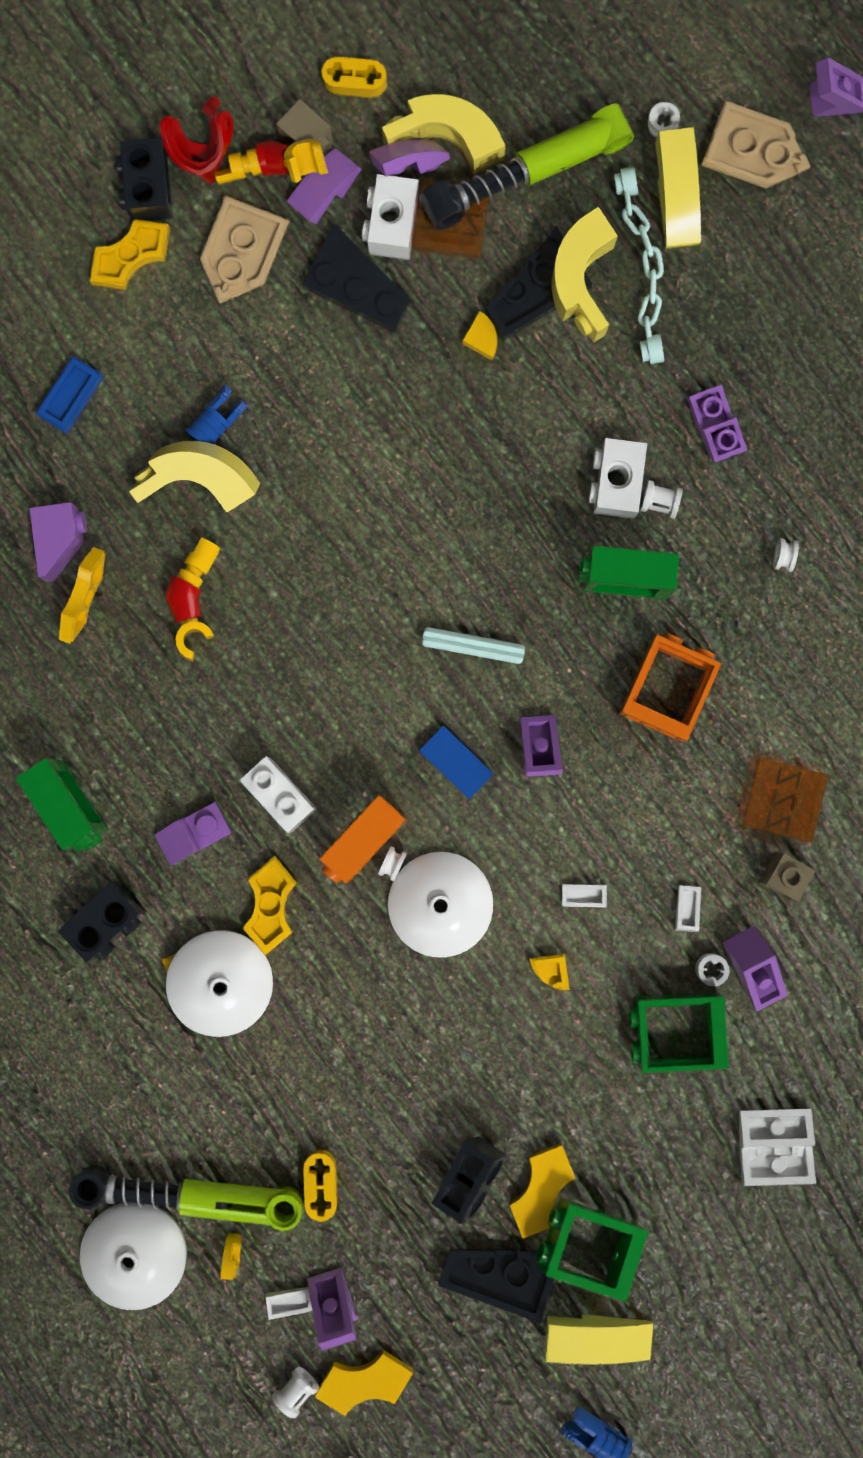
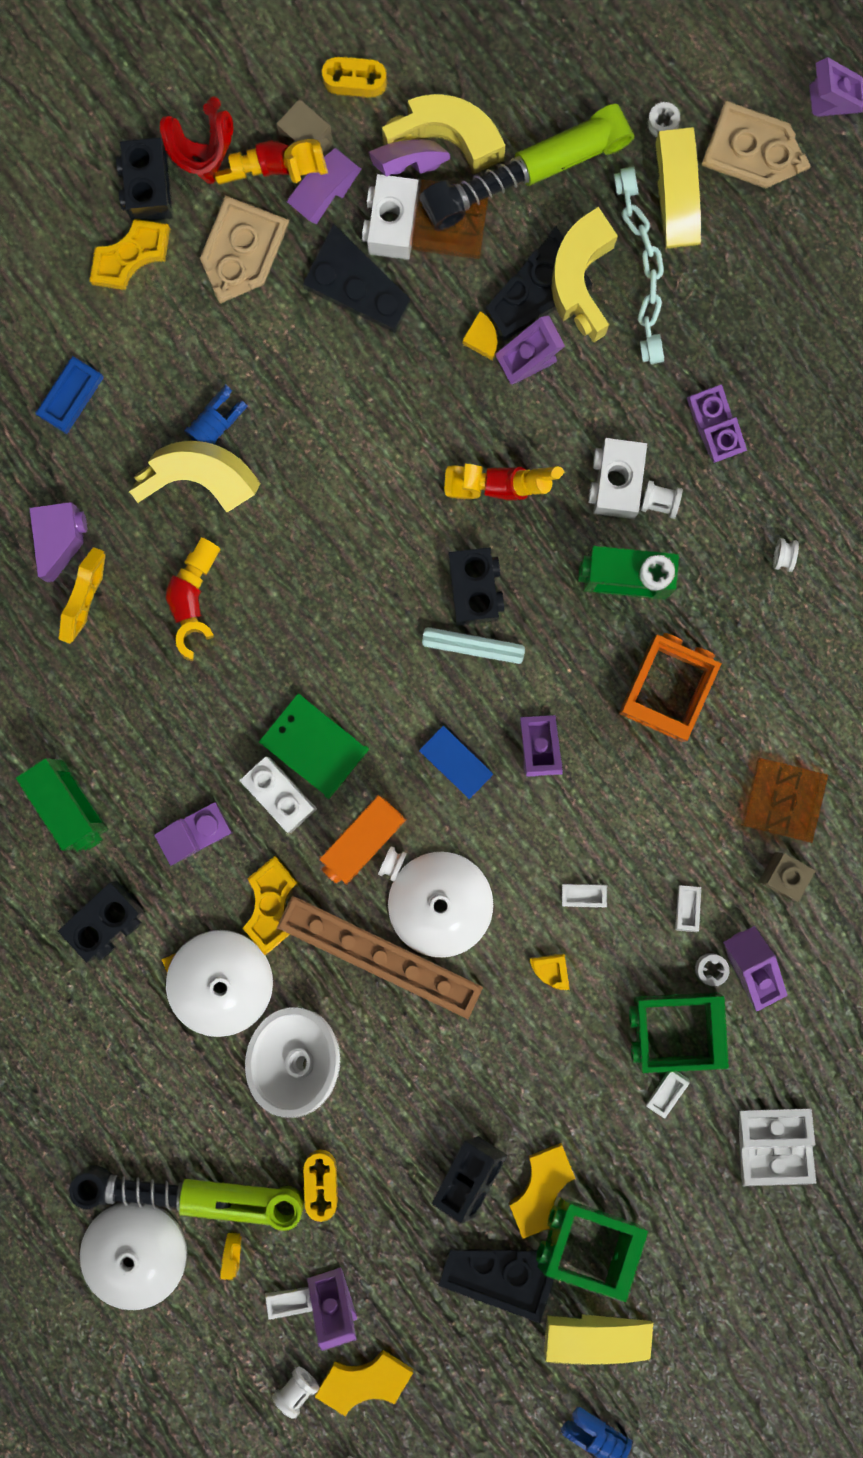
(277, 1058): none -> white dish
(314, 746): none -> green container
(380, 957): none -> medium nougat tile
(466, 587): none -> black brick
(499, 483): none -> yellow piece
(531, 350): none -> medium lavender slope
(667, 568): none -> white bush
(667, 1093): none -> white piece

